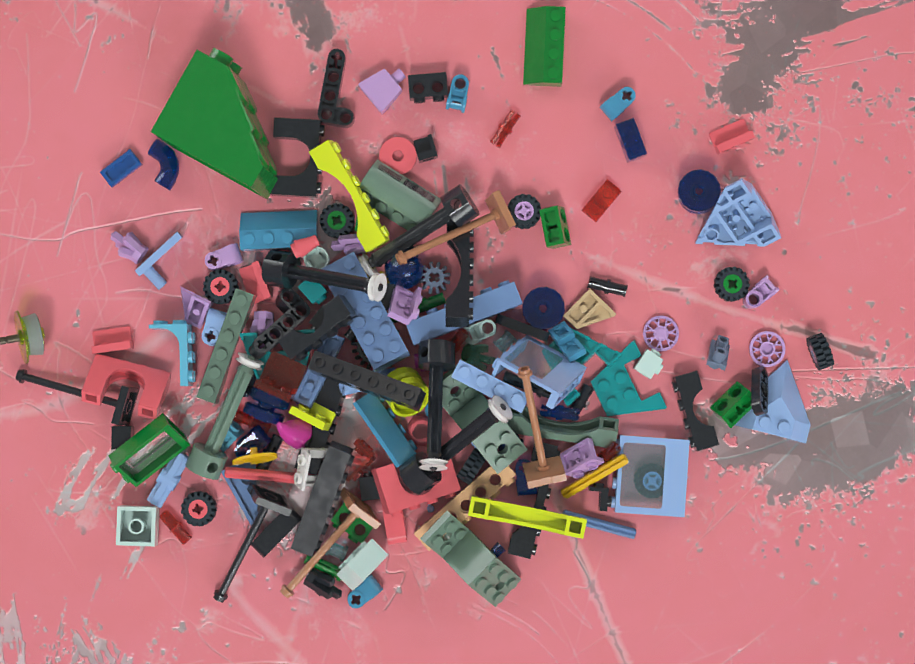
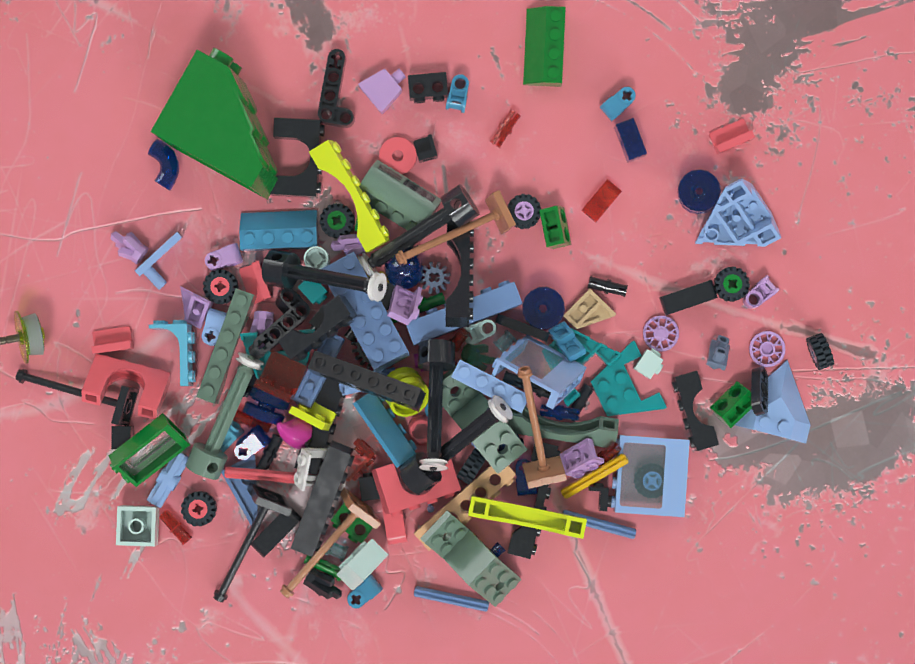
(121, 168): blue plate -> none
(255, 457): yellow piece -> none
(305, 245): coral cone -> none
(451, 598): none -> medium blue axle
(688, 297): none -> black beam

